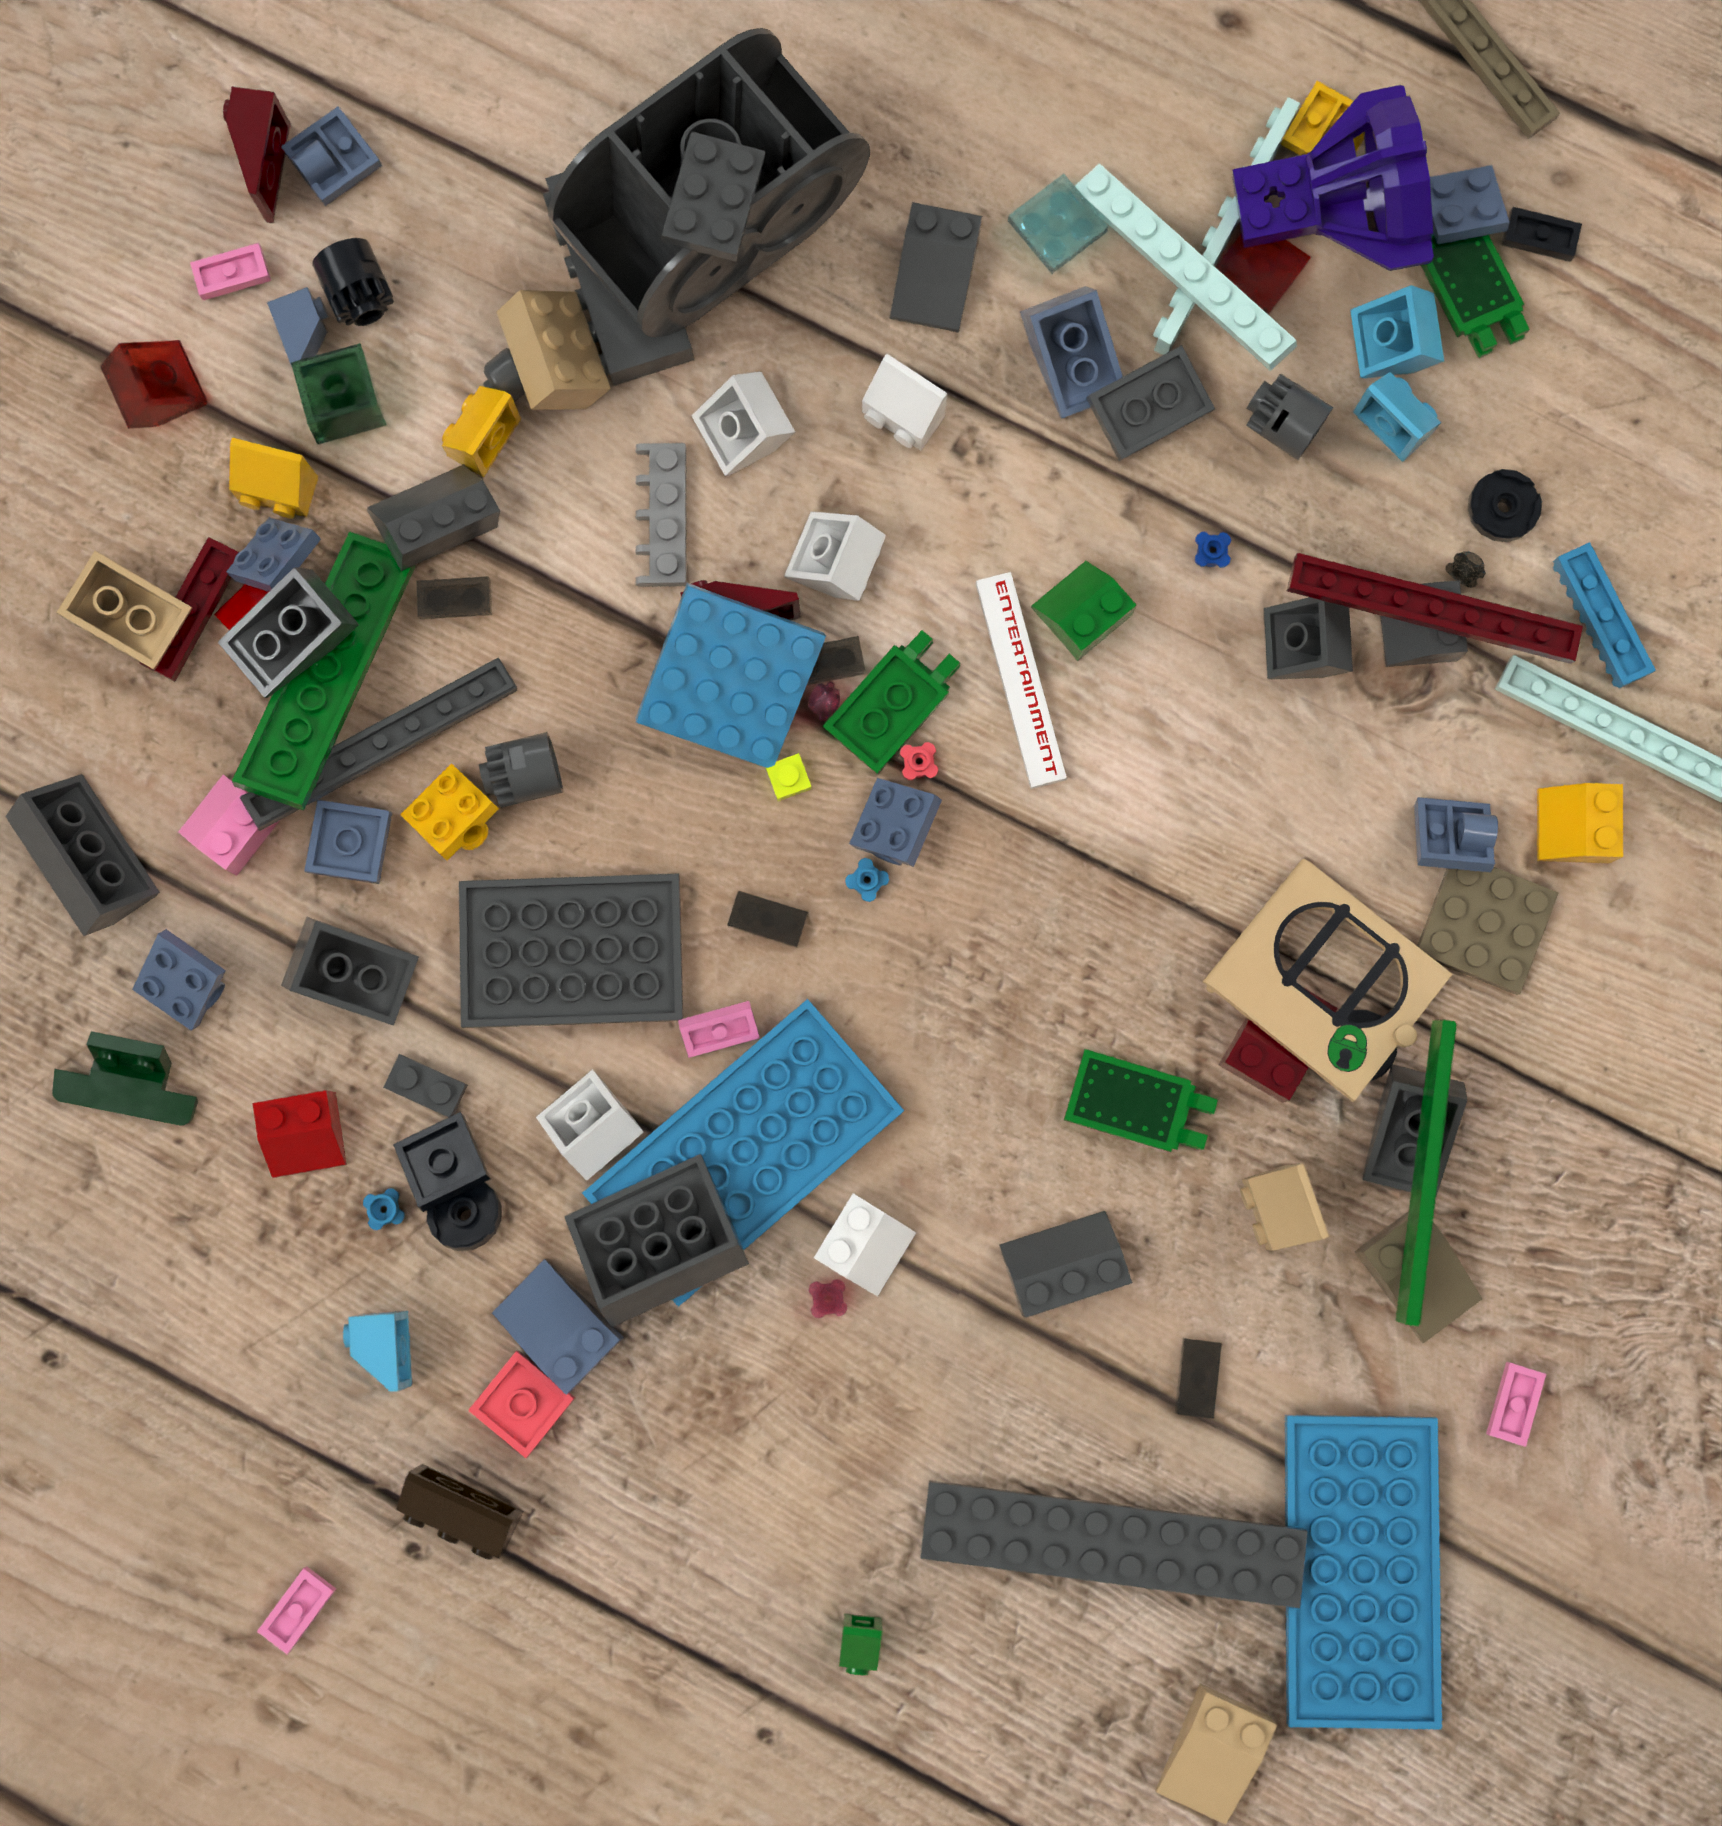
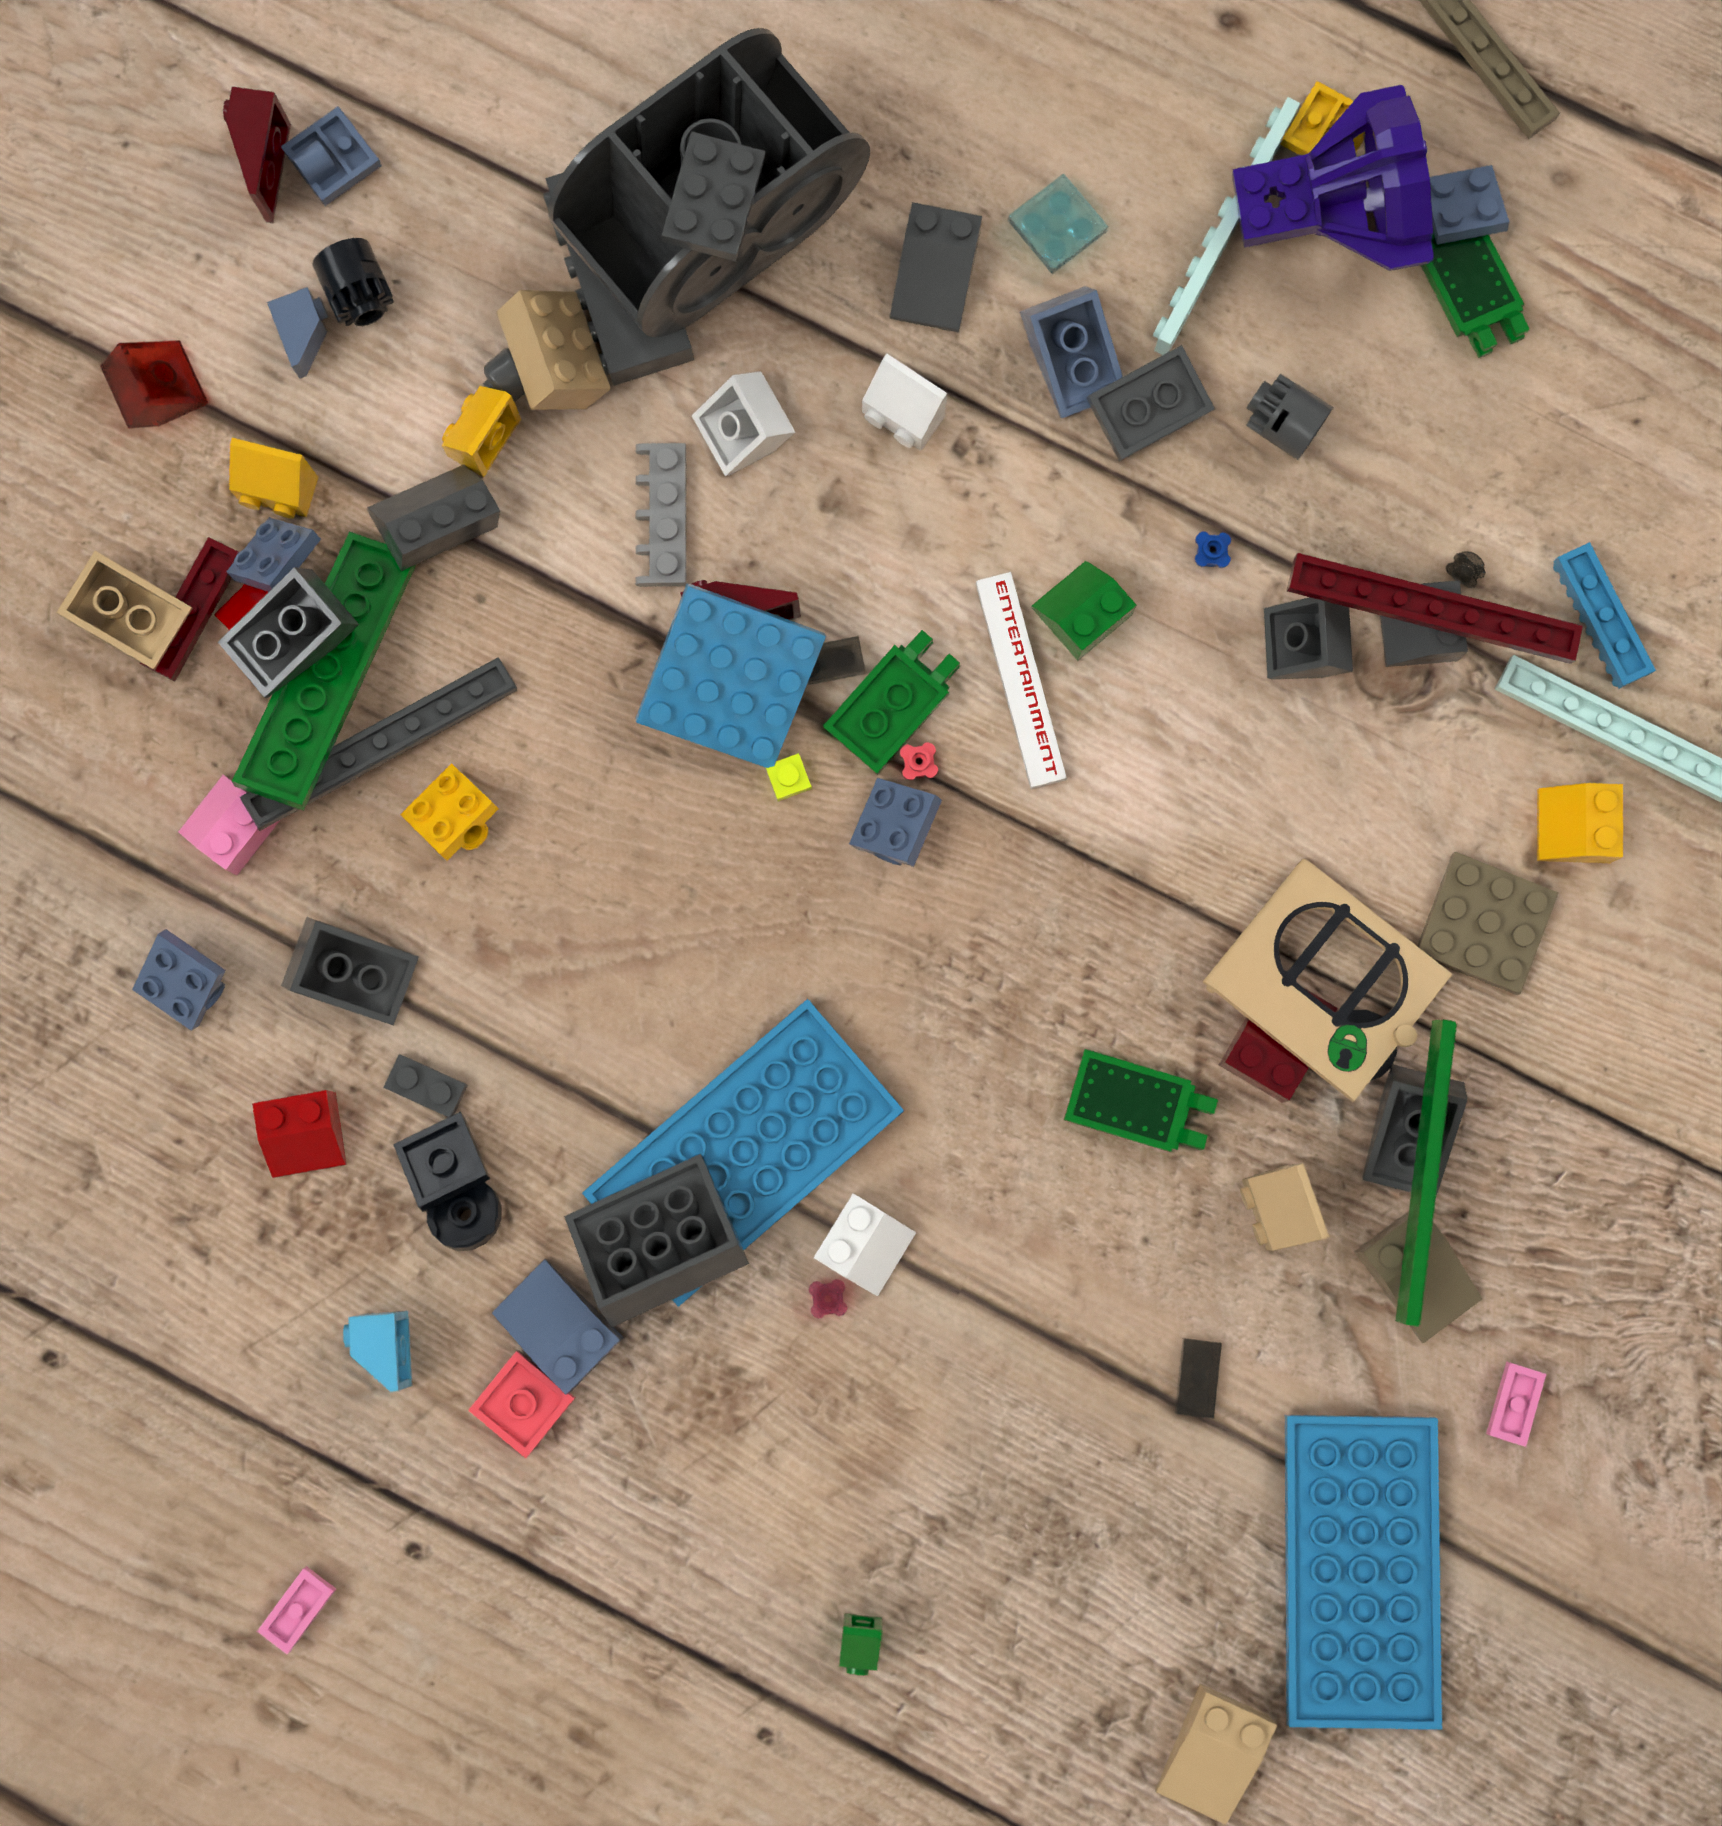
(81, 853): dark grey slope -> none
(126, 1080): dark green plate -> none
(230, 271): bright pink plate -> none
(338, 394): clear green slope -> none
(348, 841): sand blue plate -> none
(373, 1207): dark azure plate -> none
(454, 597): clear smoke plate -> none
(458, 1511): dark brown slope -> none
(521, 770): dark grey gear -> none
(570, 951): dark grey plate -> none
(589, 1125): white slope -> none
(718, 1029): bright pink plate -> none
(767, 919): clear smoke plate -> none
(824, 700): clear pink plate -> none
(835, 554): white slope -> none
(867, 890): dark azure plate -> none
(1065, 1264): dark grey slope -> none
(1114, 1544): dark grey plate -> none
(1186, 268): light aqua plate -> none
(1263, 270): clear red plate -> none
(1396, 415): medium azure slope -> none
(1397, 333): medium azure slope -> none
(1455, 834): sand blue plate -> none
(1517, 493): black plate -> none
(1542, 234): black plate -> none

